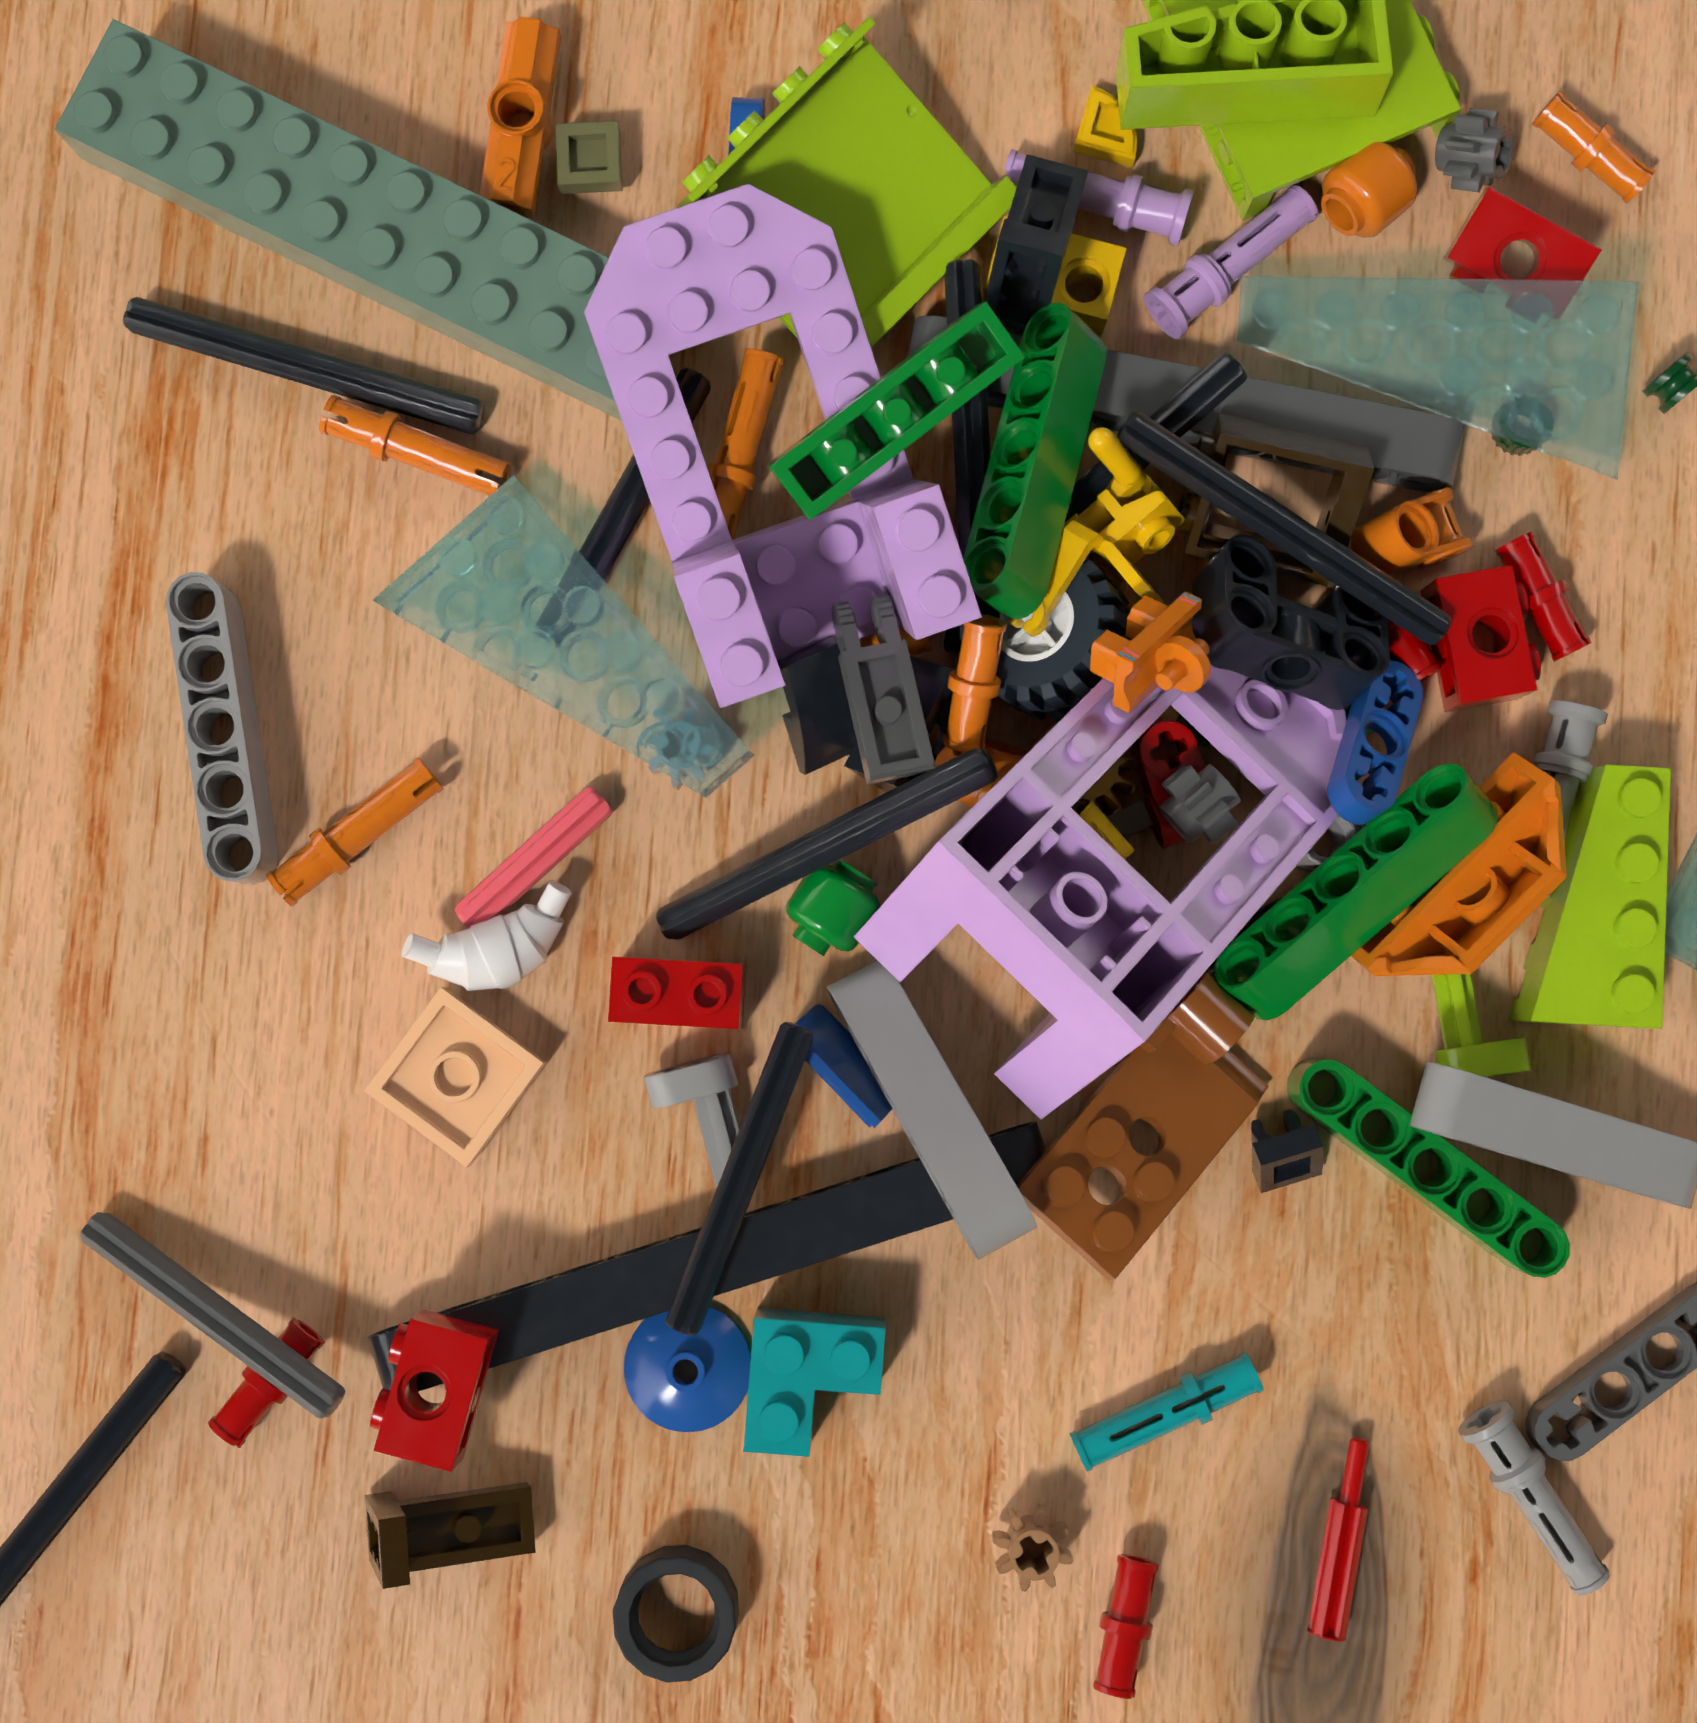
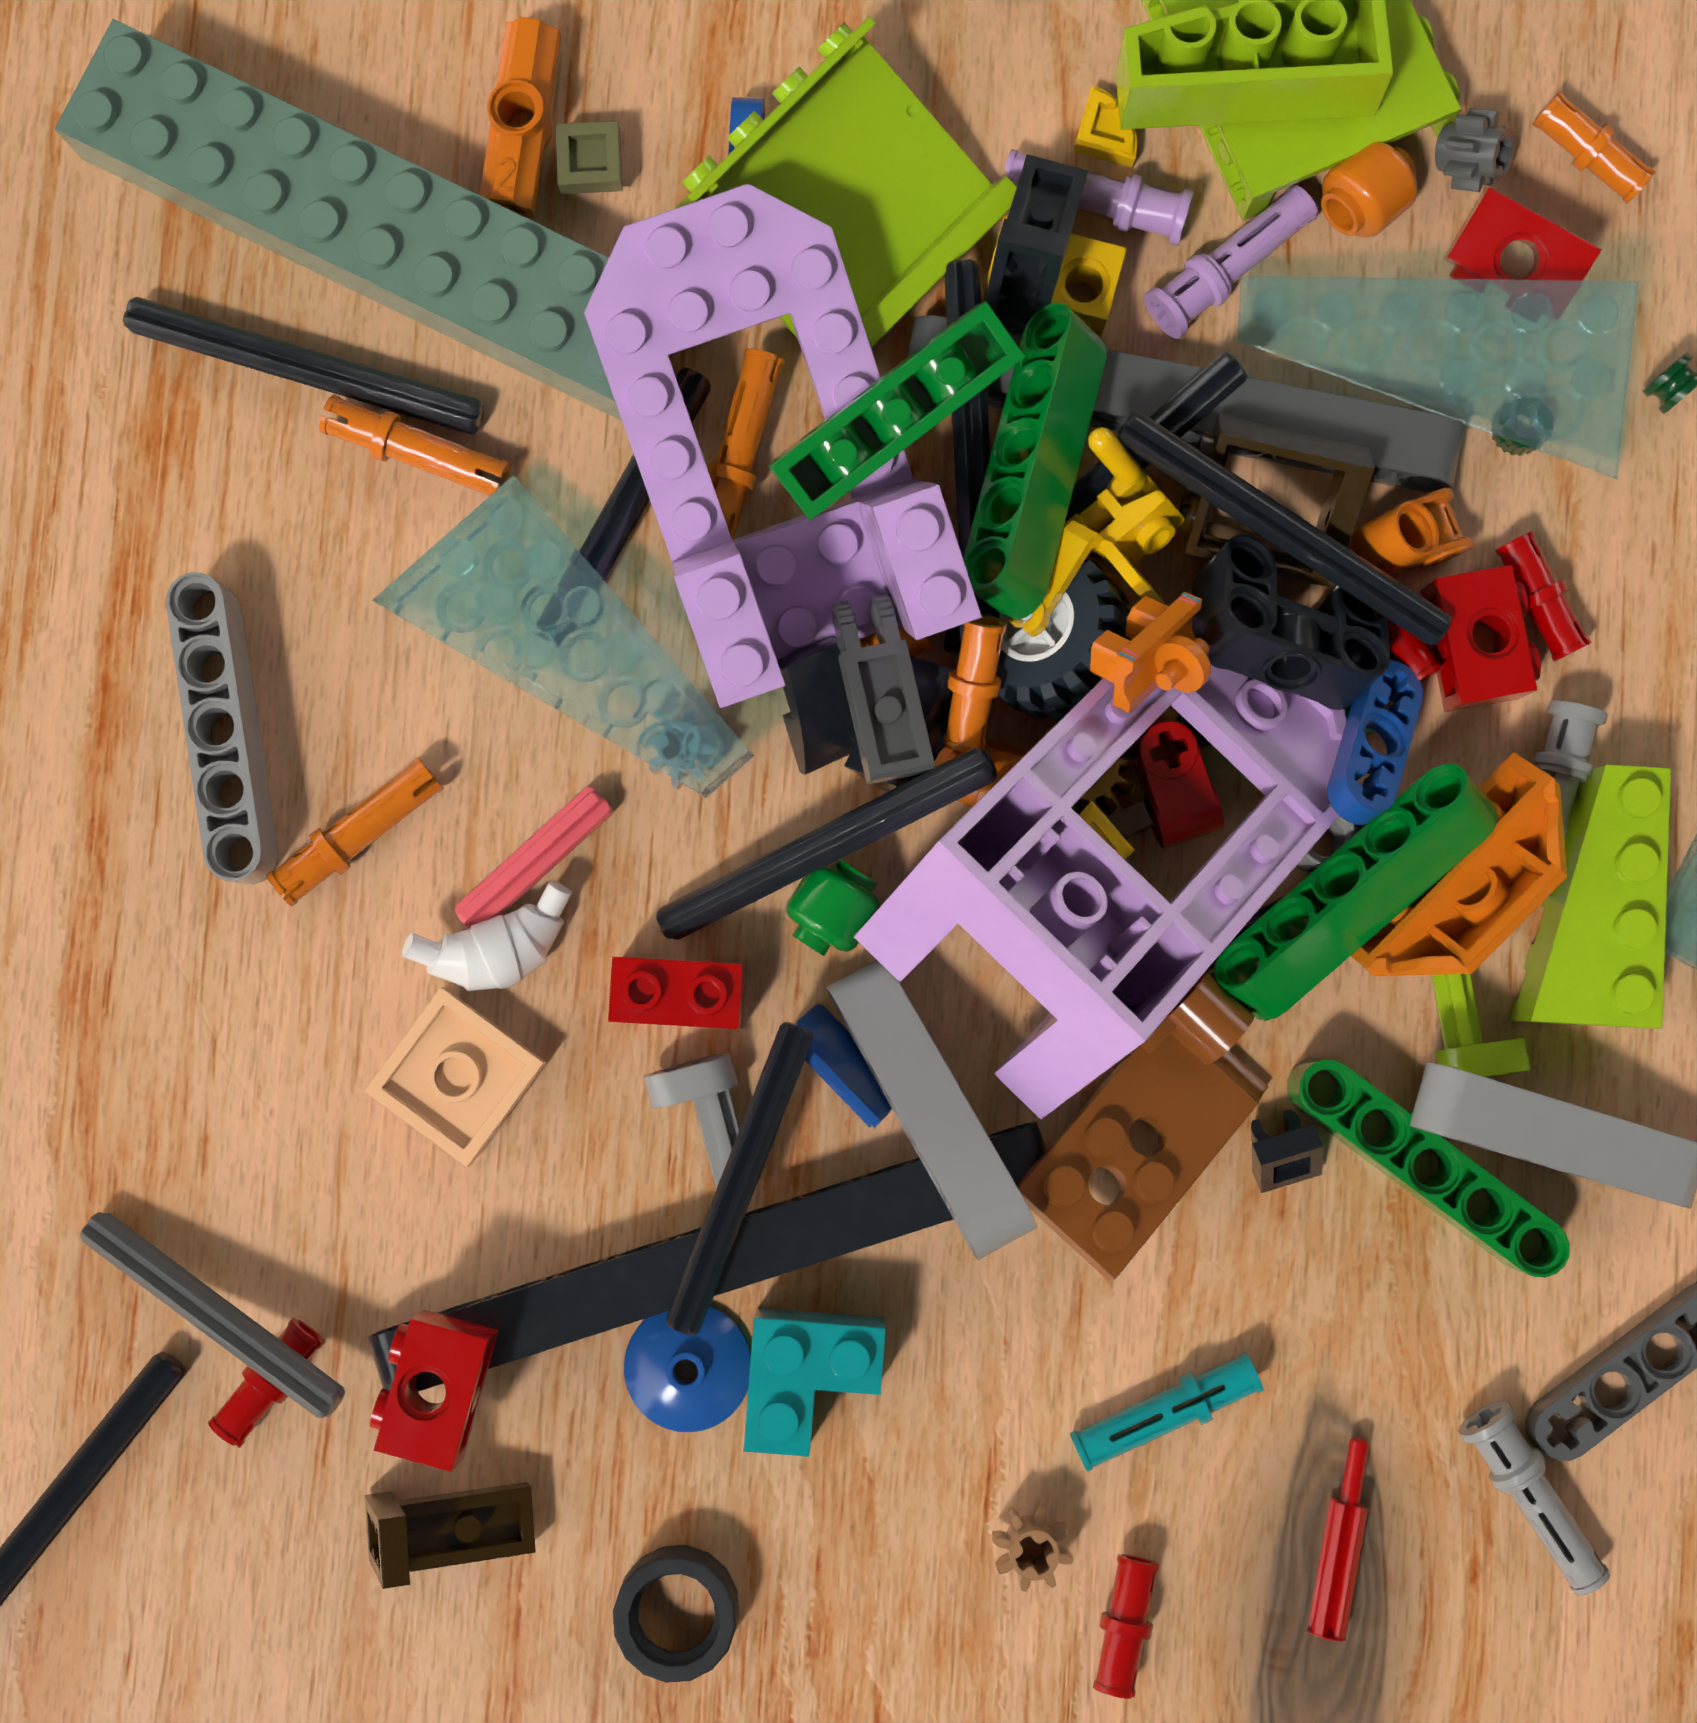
(1199, 803): dark grey gear -> none

